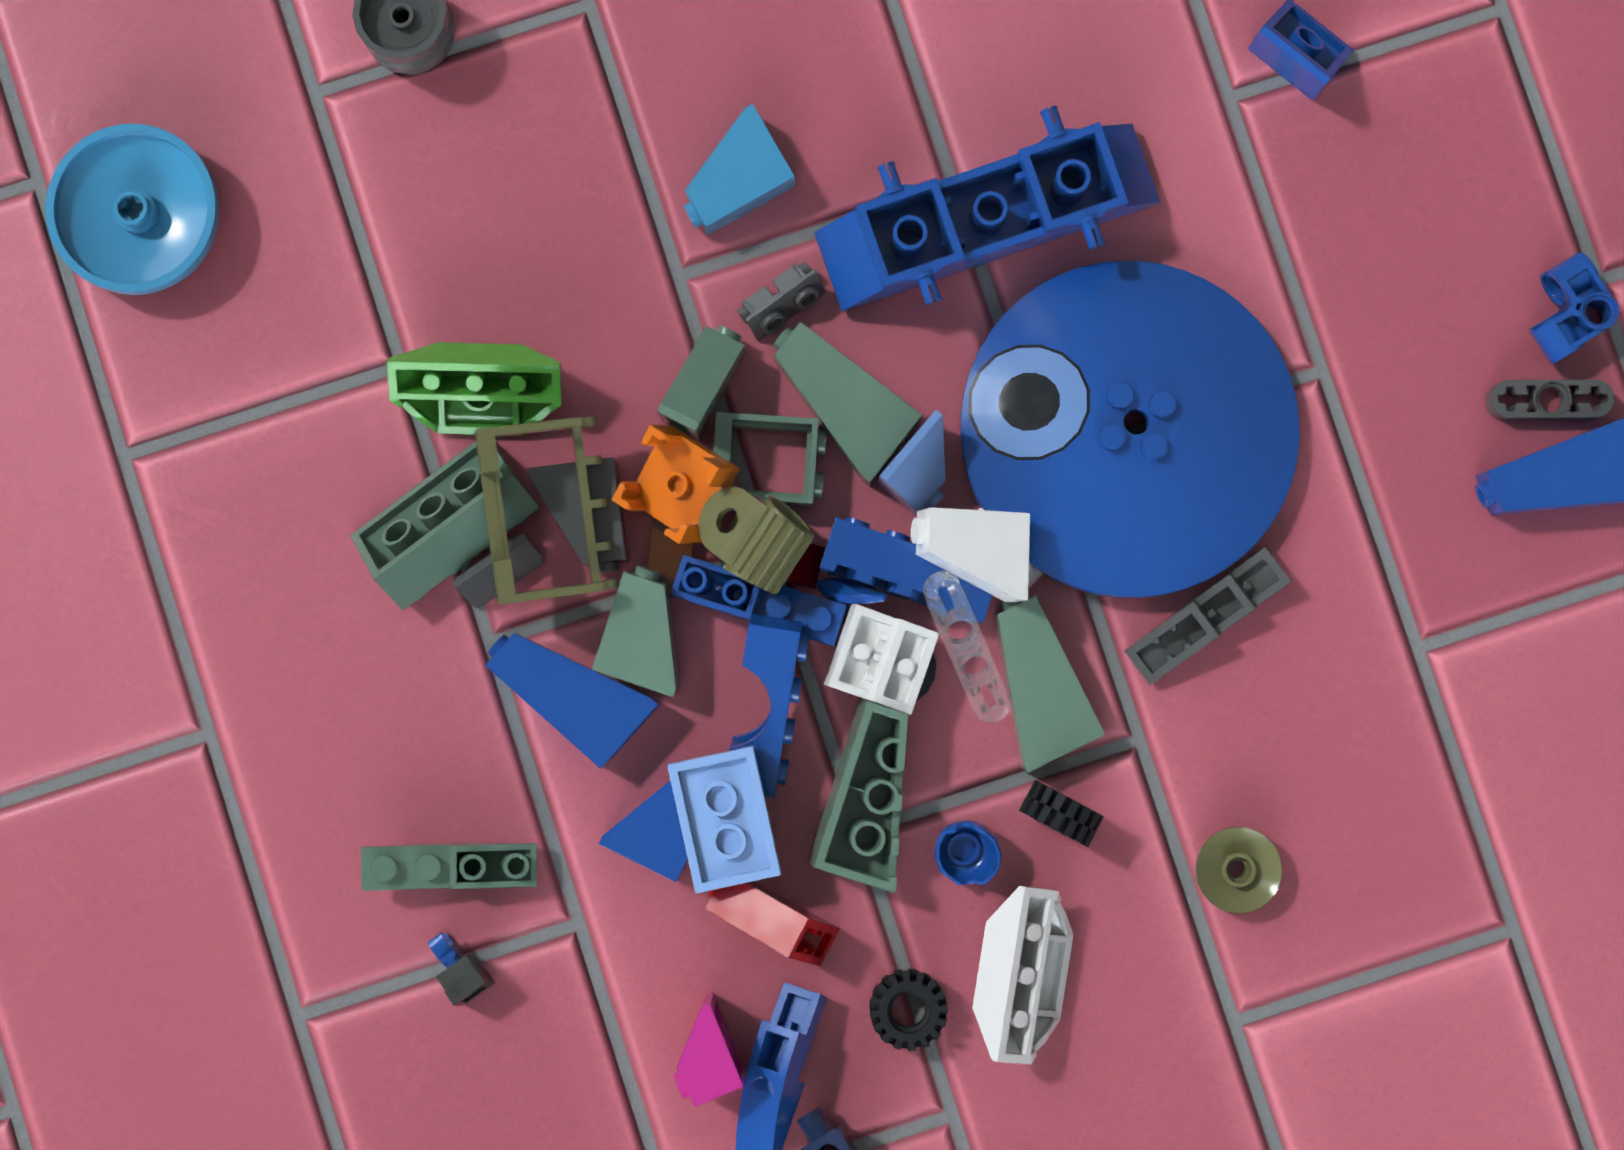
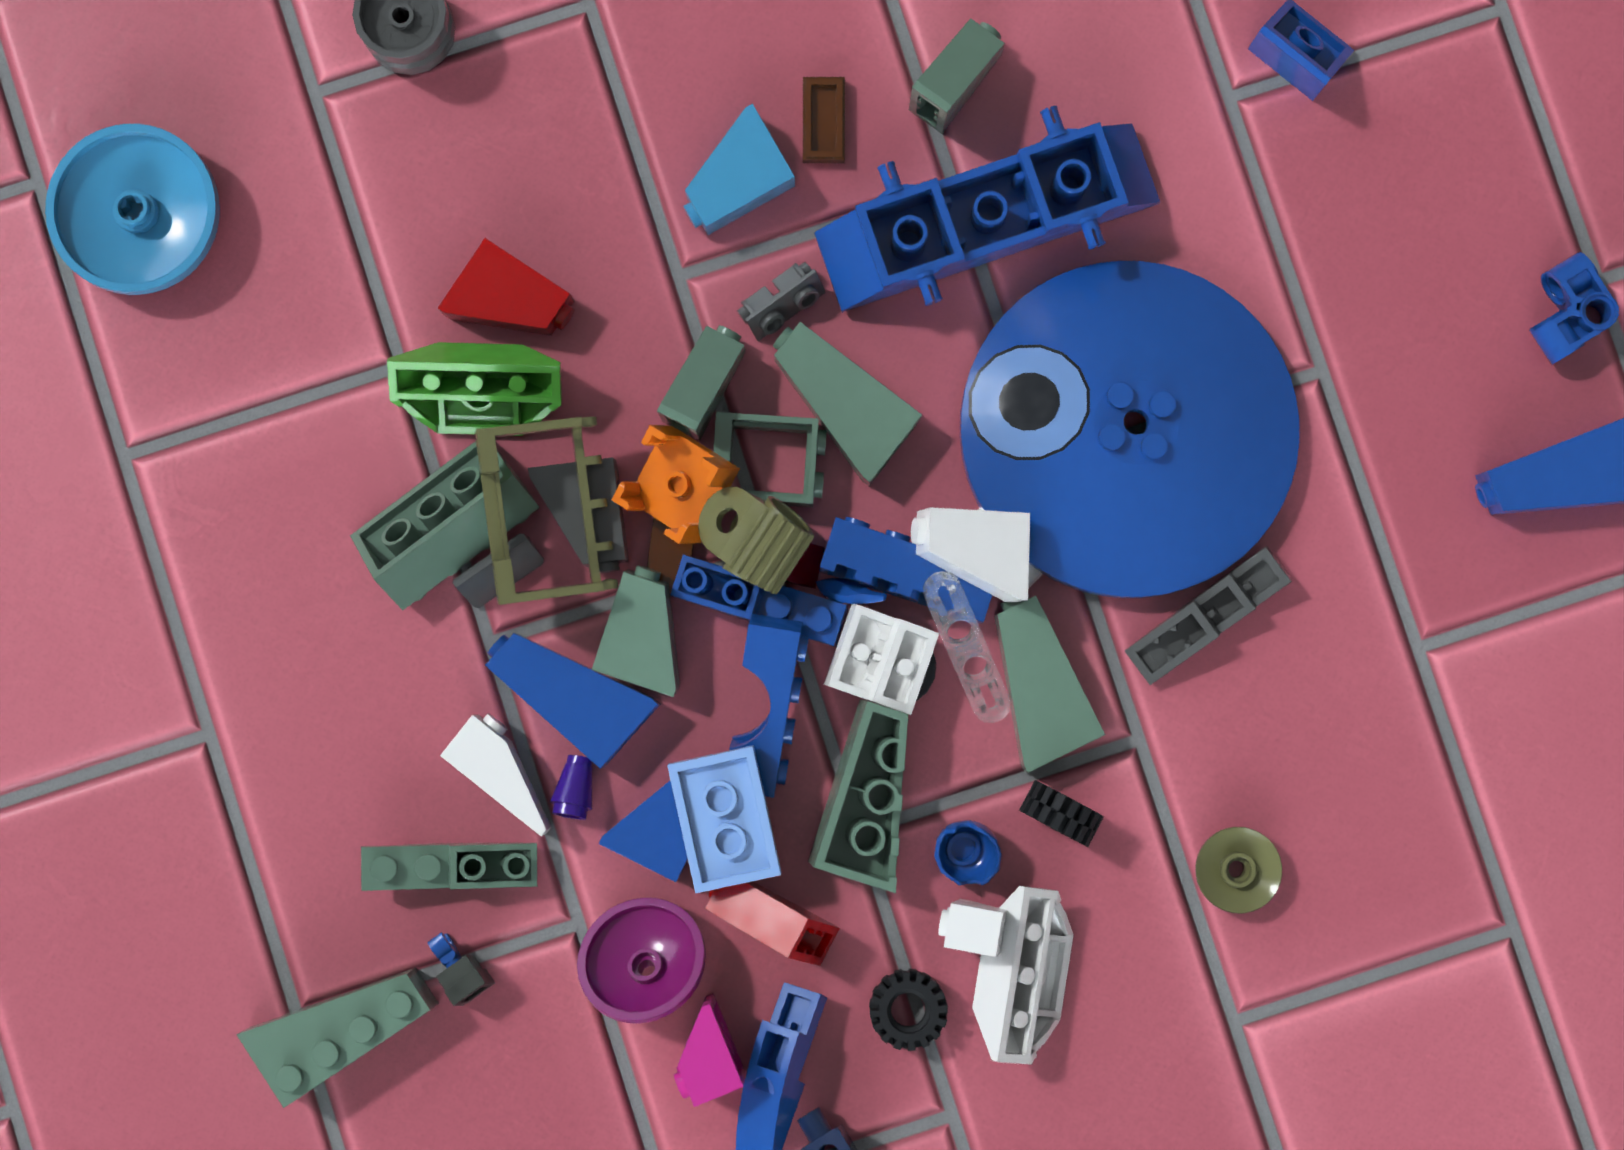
(322, 1039): none -> sand green wedge
(494, 765): none -> white slope
(506, 294): none -> red slope
(574, 789): none -> dark purple cone
(628, 941): none -> magenta dish
(823, 119): none -> reddish brown tile
(918, 468): medium blue slope -> none
(955, 74): none -> sand green slope
(973, 927): none -> white slope
(1579, 388): dark grey beam -> none

